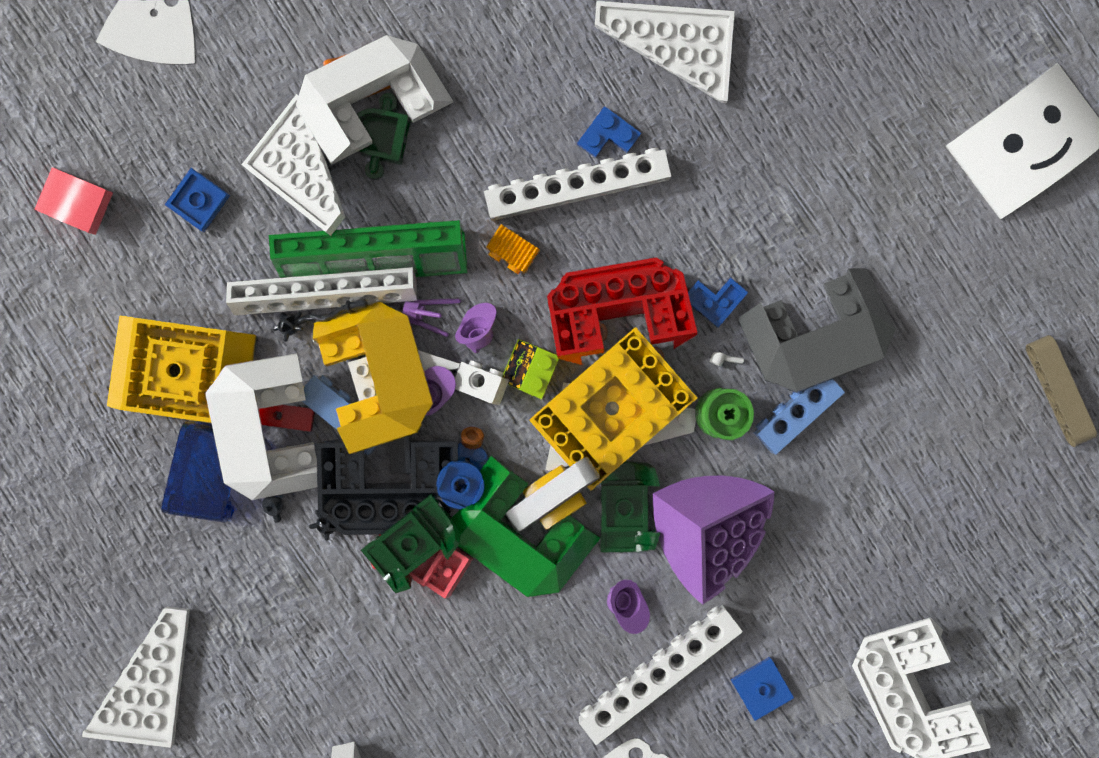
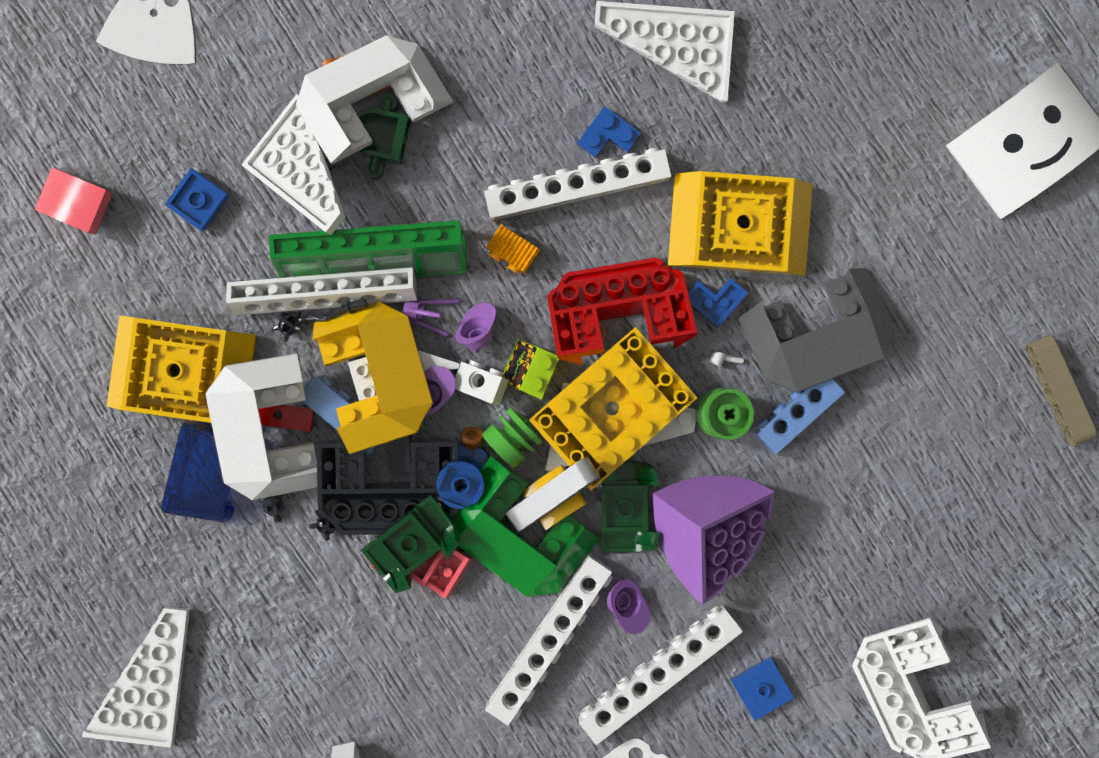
(508, 710): none -> white brick
(512, 437): none -> bright green wheel
(707, 231): none -> yellow slope

